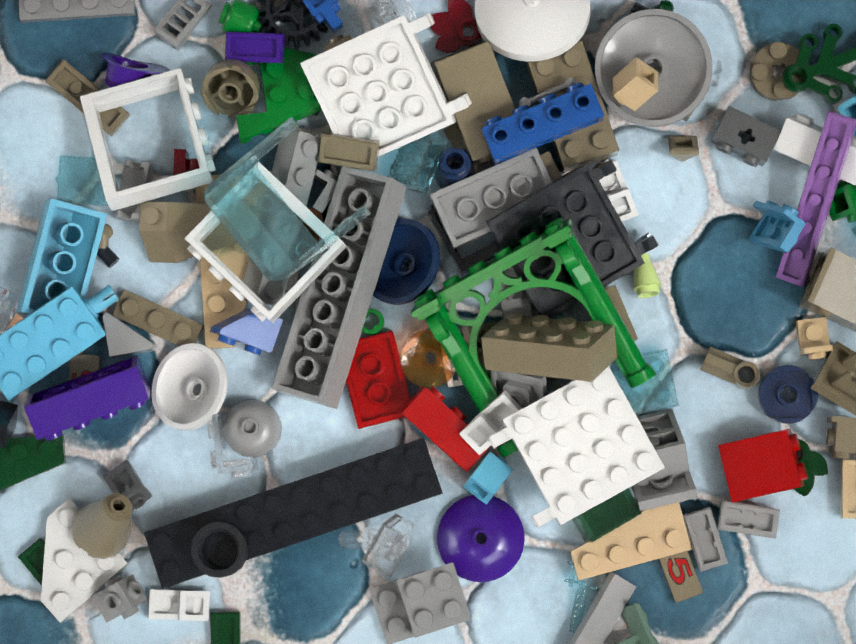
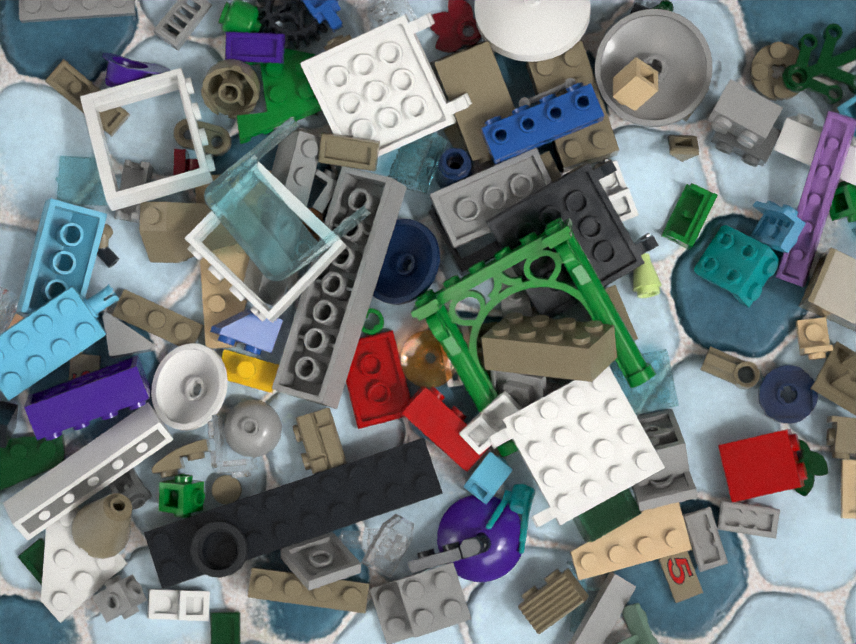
(87, 471): none -> white brick
(171, 463): none -> dark tan slope
(181, 495): none -> green brick
(212, 131): none -> dark tan plate
(226, 489): none -> dark tan tile
(249, 371): none -> yellow tile
(287, 588): none -> dark tan brick
(320, 441): none -> dark tan brick
(320, 561): none -> light grey plate
(452, 552): none -> hinge
(520, 502): none -> teal plant
(553, 600): none -> dark tan brick
(689, 215): none -> green hinge
(737, 264): none -> teal bracket
(744, 115): none -> light grey brick

